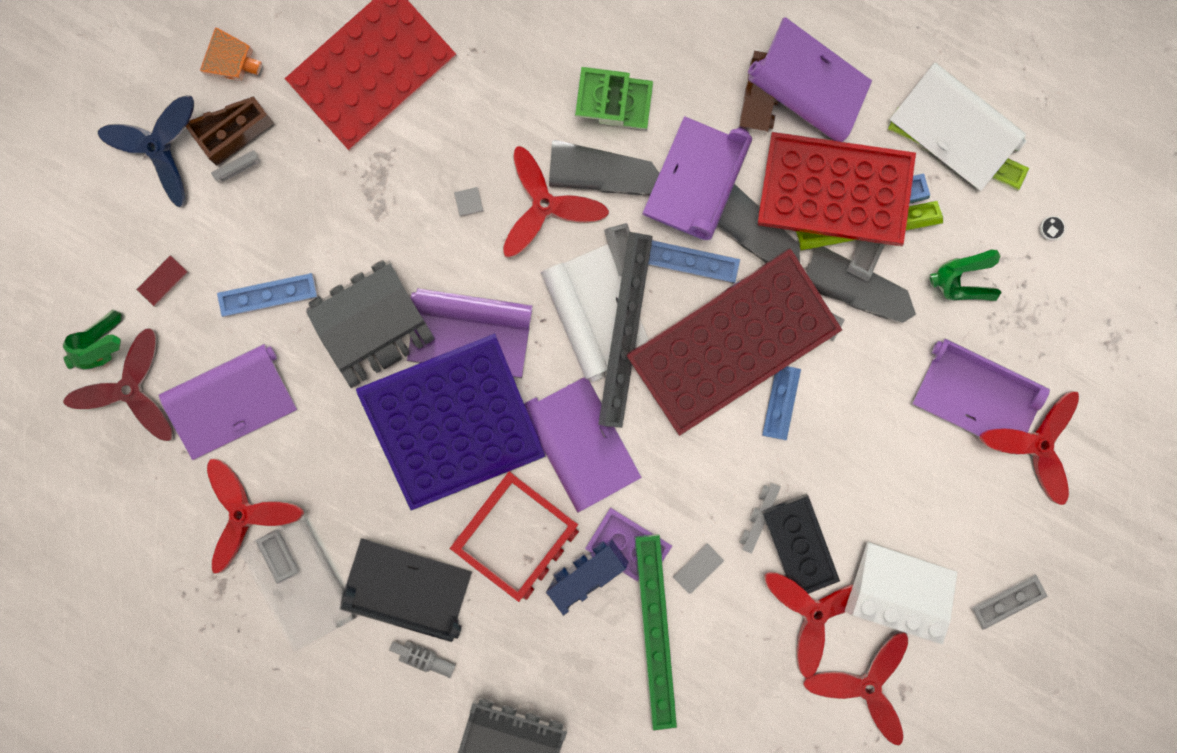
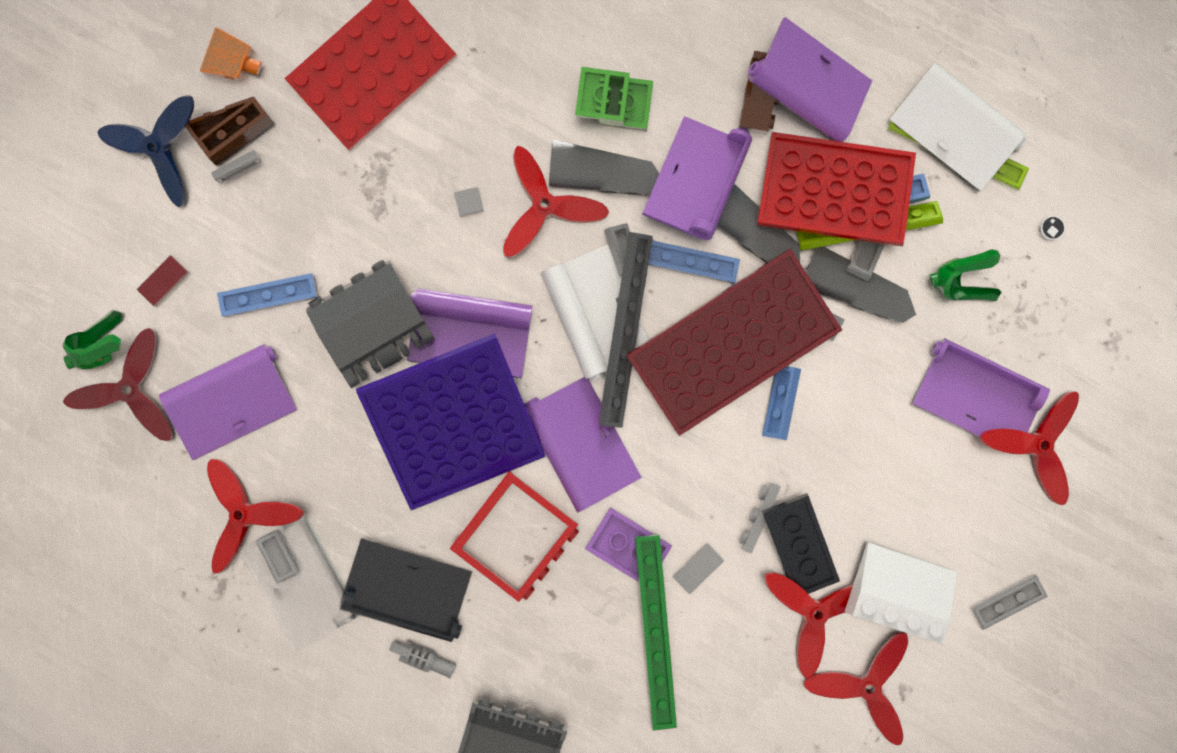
(586, 575): dark blue wedge -> none

